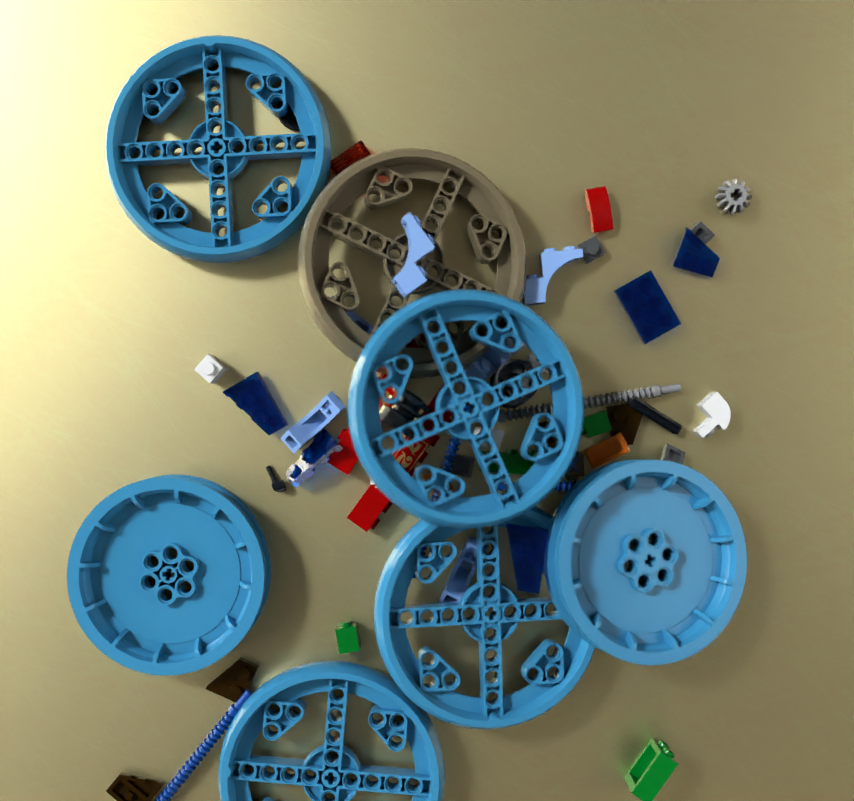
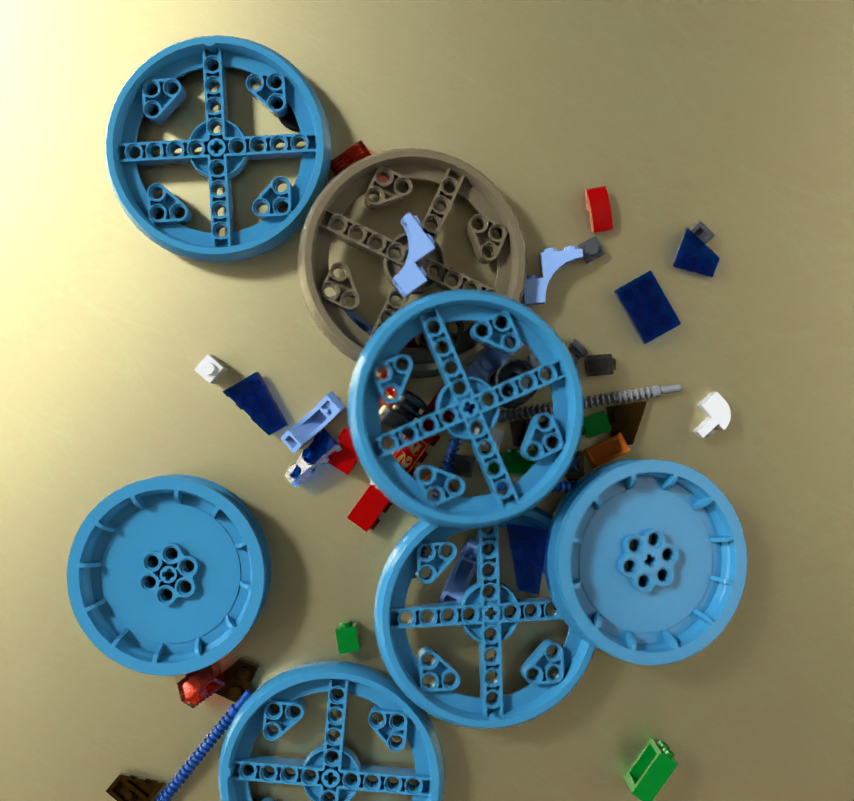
(200, 685): none -> clear red brick
(277, 486): black hand -> none
(518, 430): none -> clear smoke brick
(577, 350): none -> dark grey wheel
(599, 365): none -> clear smoke brick
(655, 415): black axle -> none
(672, 454): dark grey plate -> none
(738, 191): light grey gear -> none

